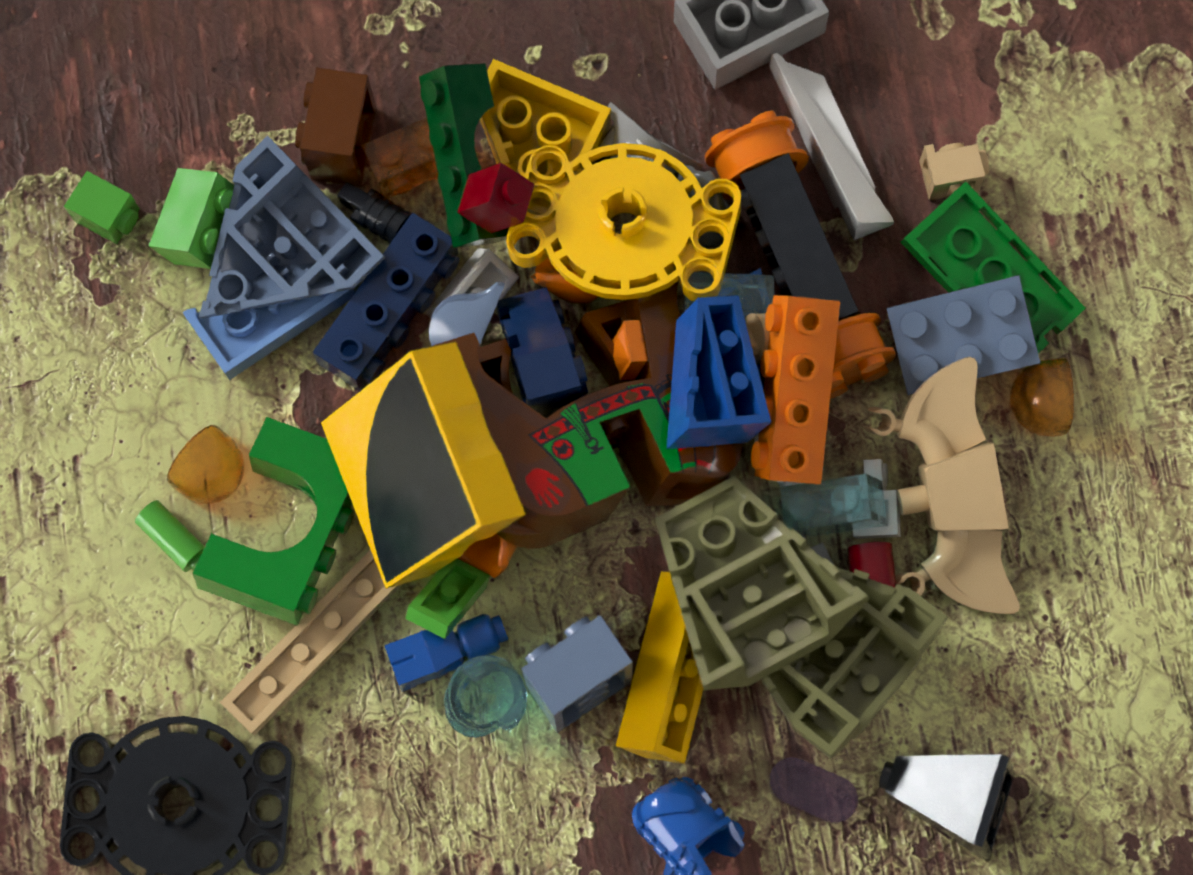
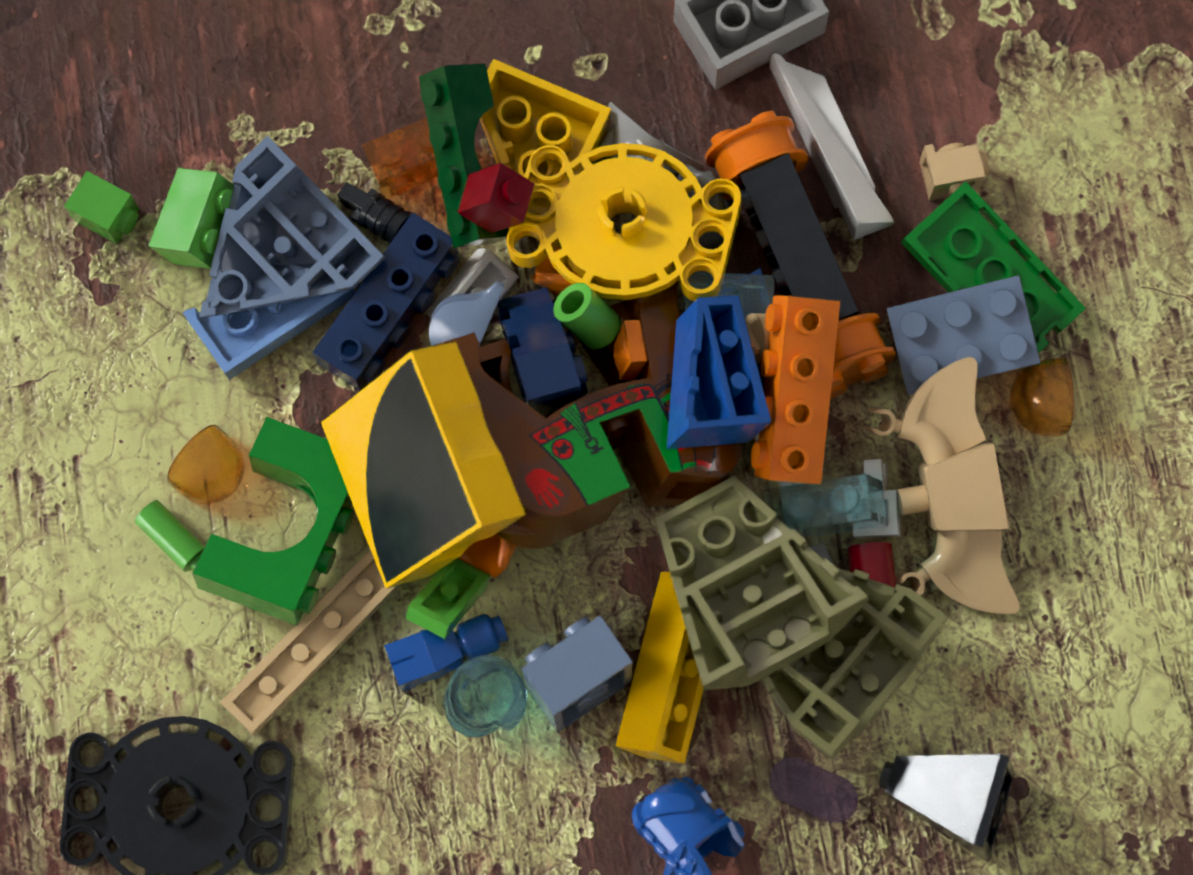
(336, 126): reddish brown brick -> none
(587, 316): none -> bright green brick

